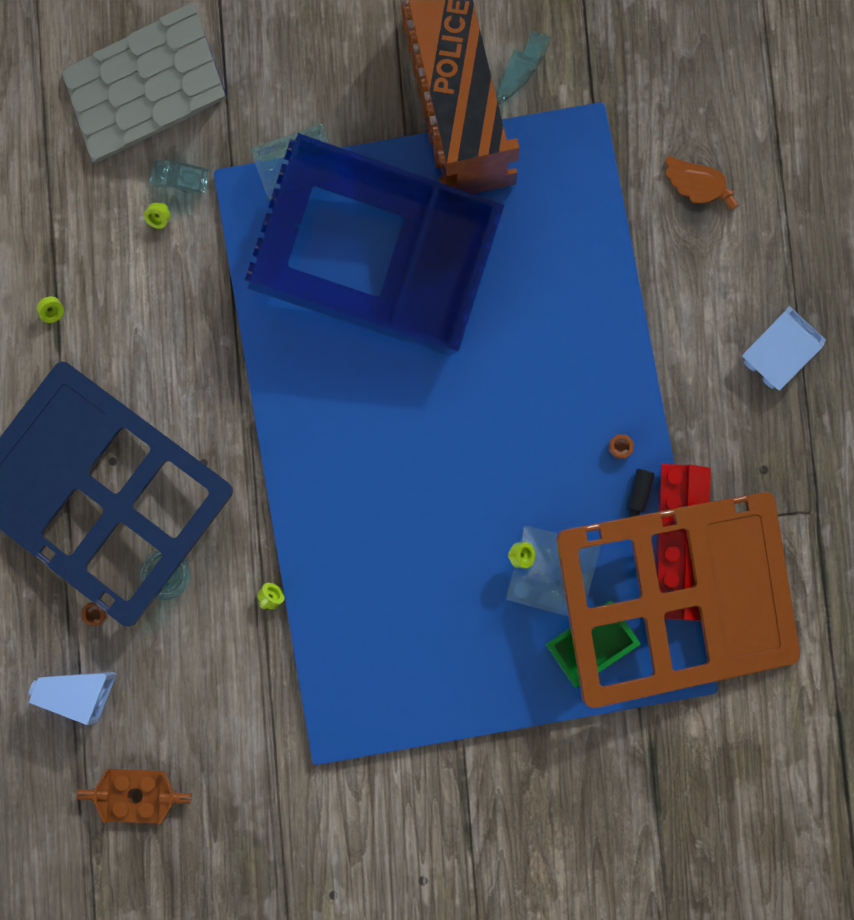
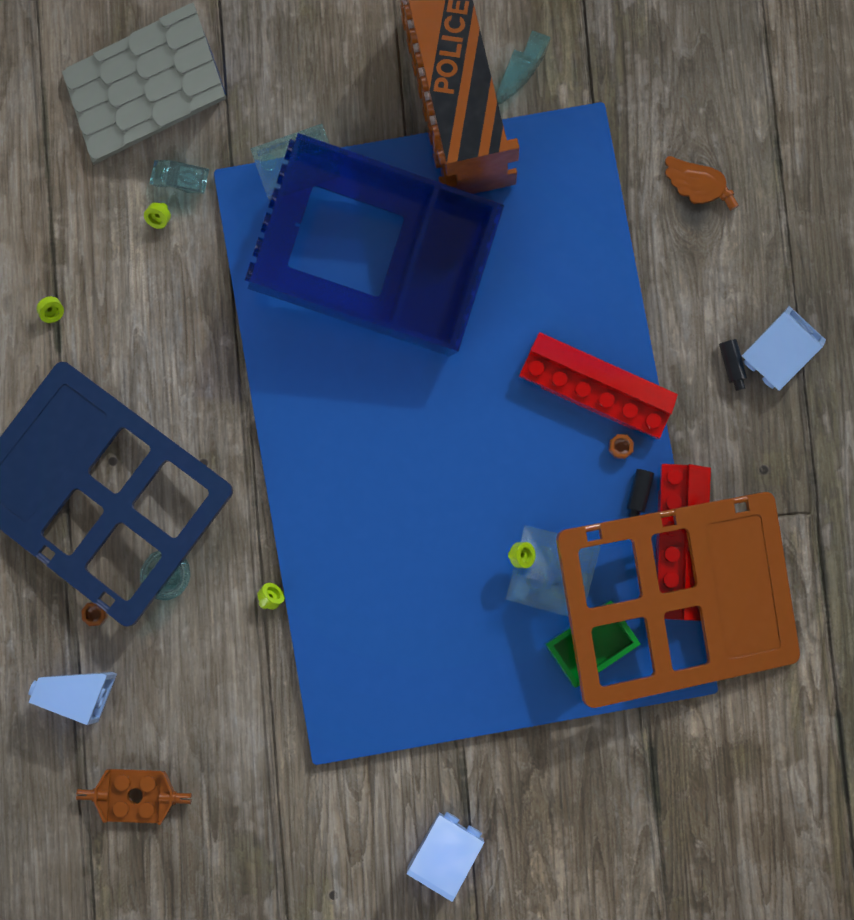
(445, 855): none -> light blue slope
(598, 386): none -> red slope
(733, 363): none -> black cylinder

